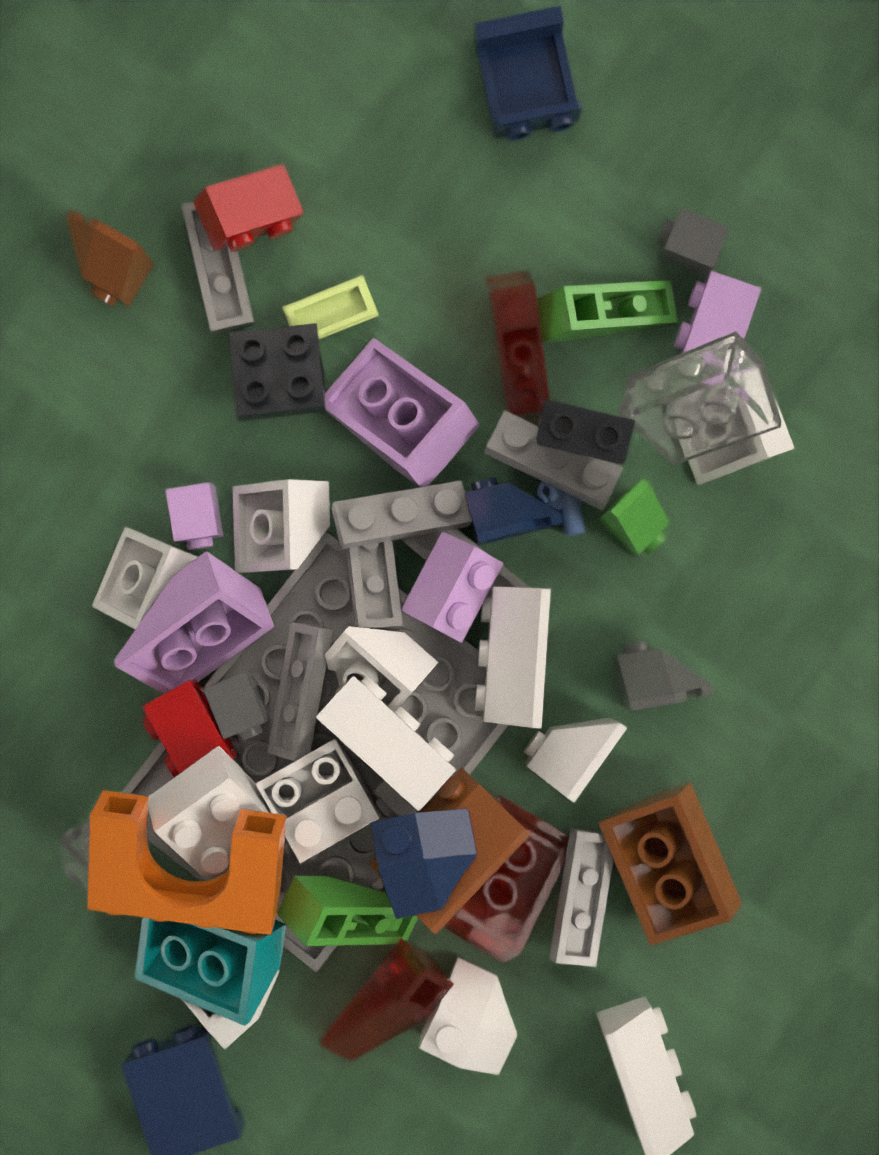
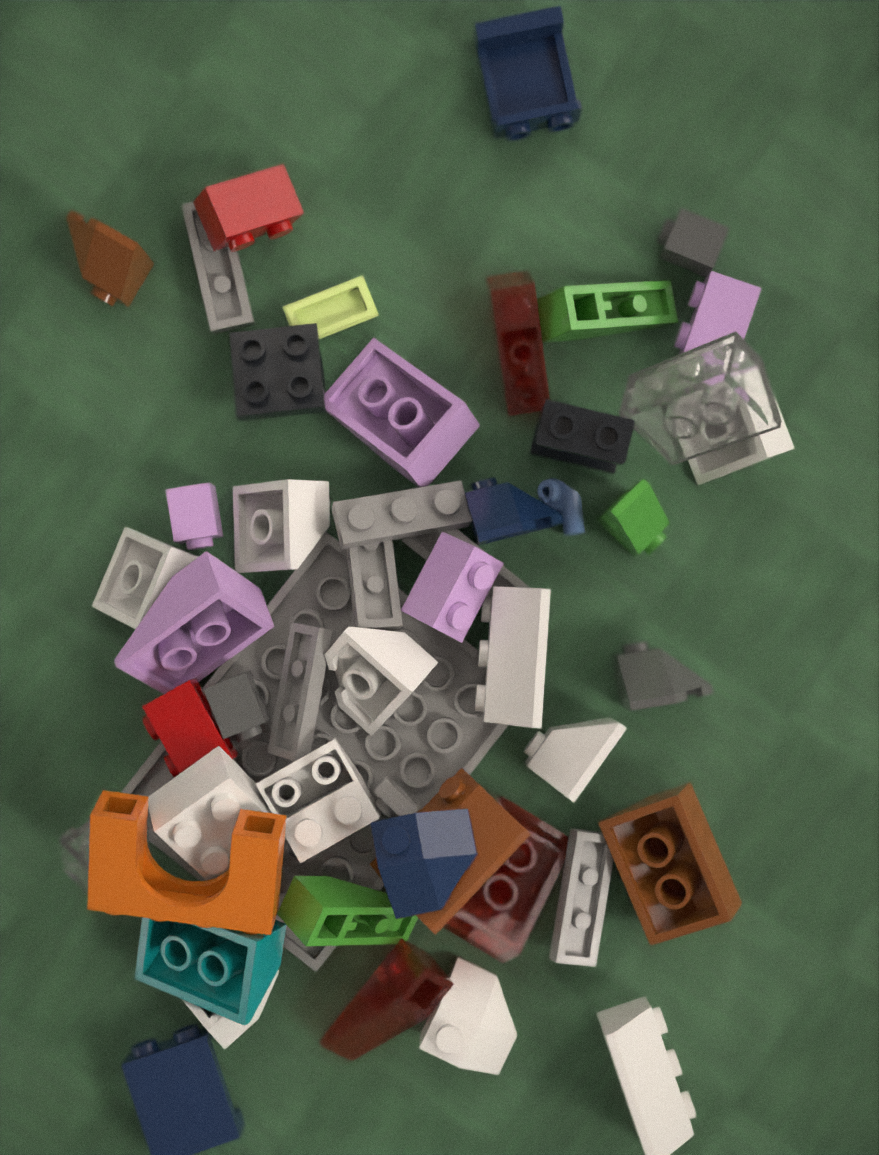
(388, 741): white slope -> none
(576, 475): light grey plate -> none

